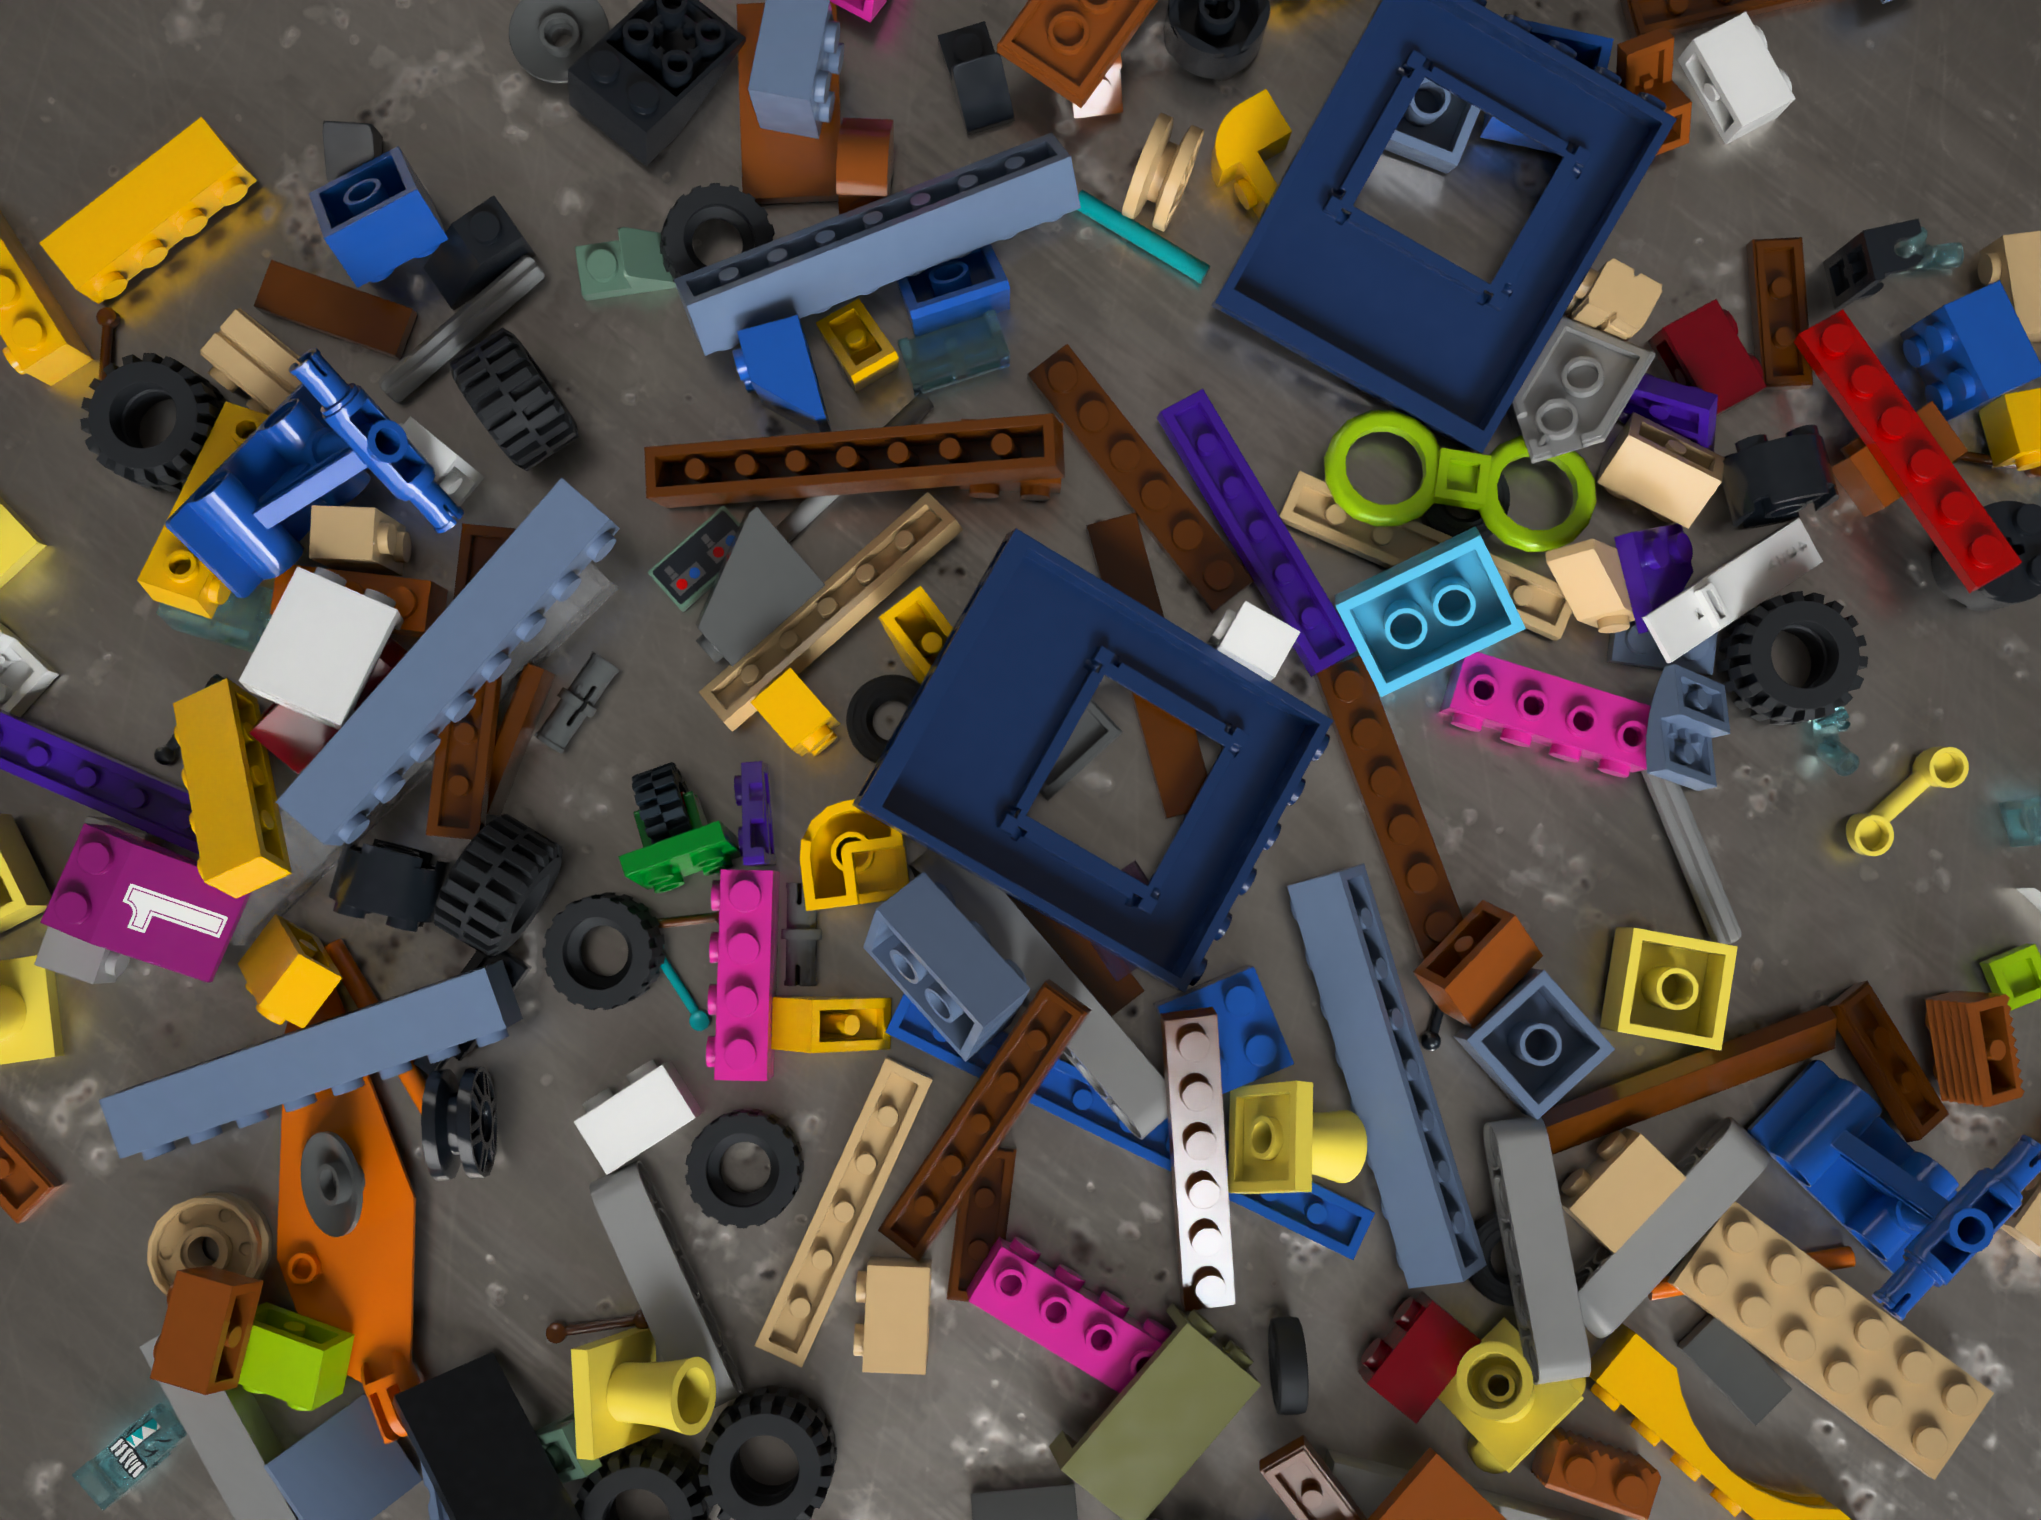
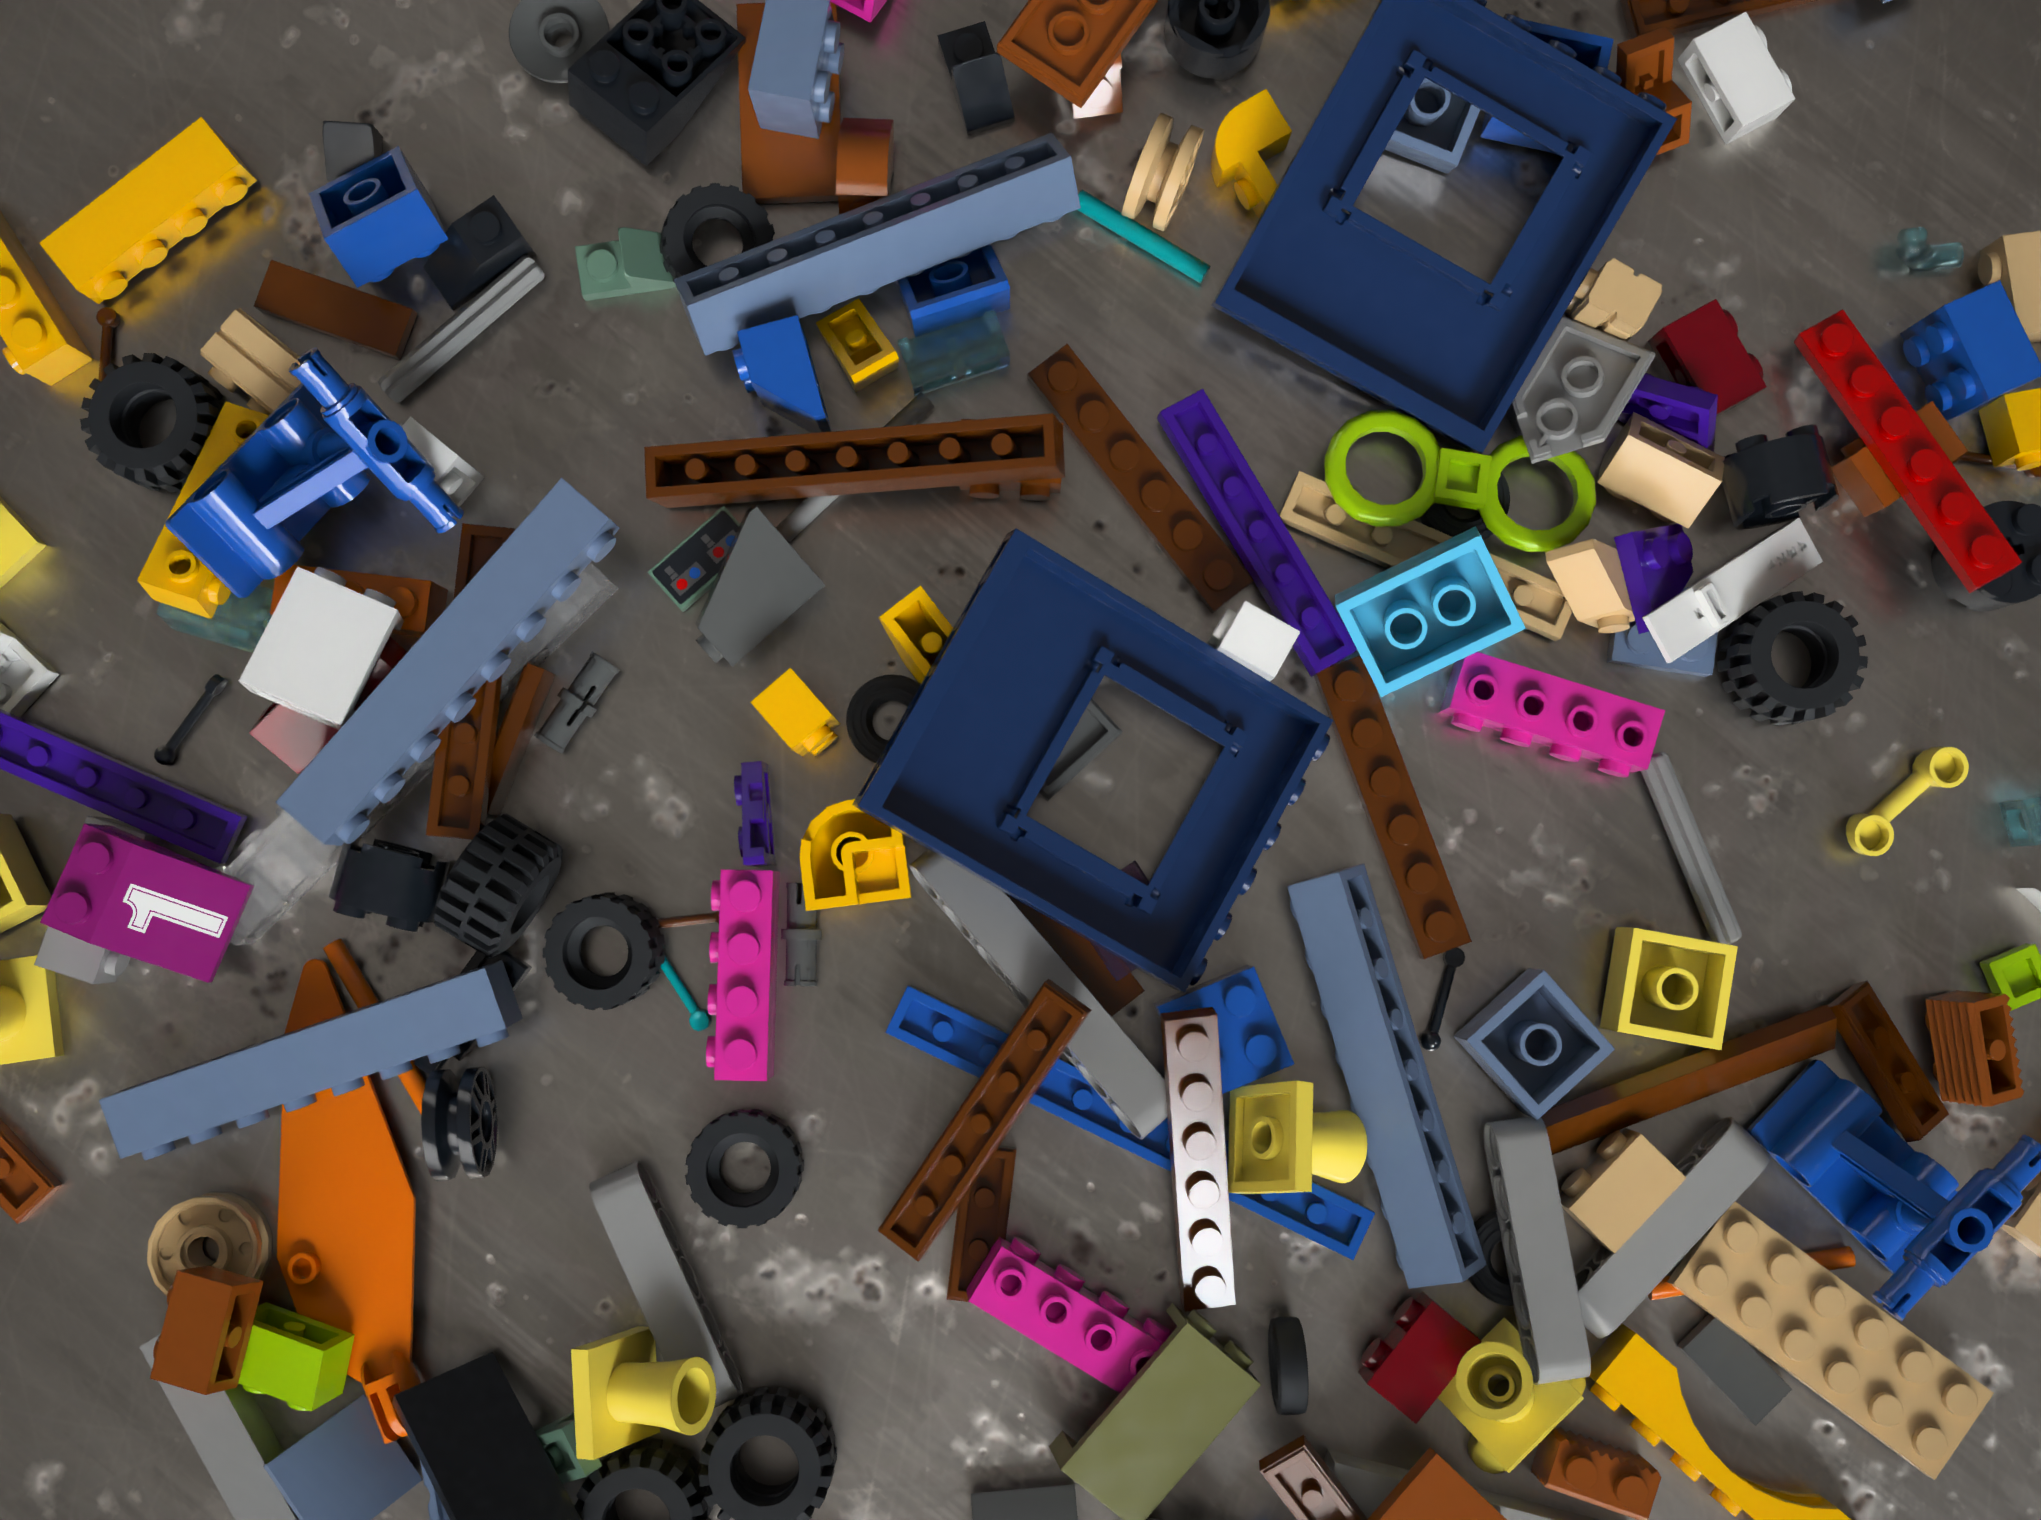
(131, 1456): clear light blue leg -> none
(230, 790): yellow brick -> none
(288, 972): yellow brick -> none
(332, 1183): dark grey dish -> none
(358, 540): tan brick -> none
(513, 399): black tyre -> none
(558, 1330): reddish brown hinge -> none
(637, 1116): white brick -> none
(674, 833): green plate -> none
(830, 1023): yellow slope -> none
(834, 608): tan plate -> none
(843, 1212): tan plate -> none
(895, 1315): tan brick -> none
(946, 965): sand blue brick -> none
(1168, 741): reddish brown tile -> none
(1478, 963): dark orange brick -> none
(1681, 726): sand blue slope -> none
(1779, 311): reddish brown tile -> none
(1828, 743): clear light blue arm -> none
(1866, 260): black hinge -> none

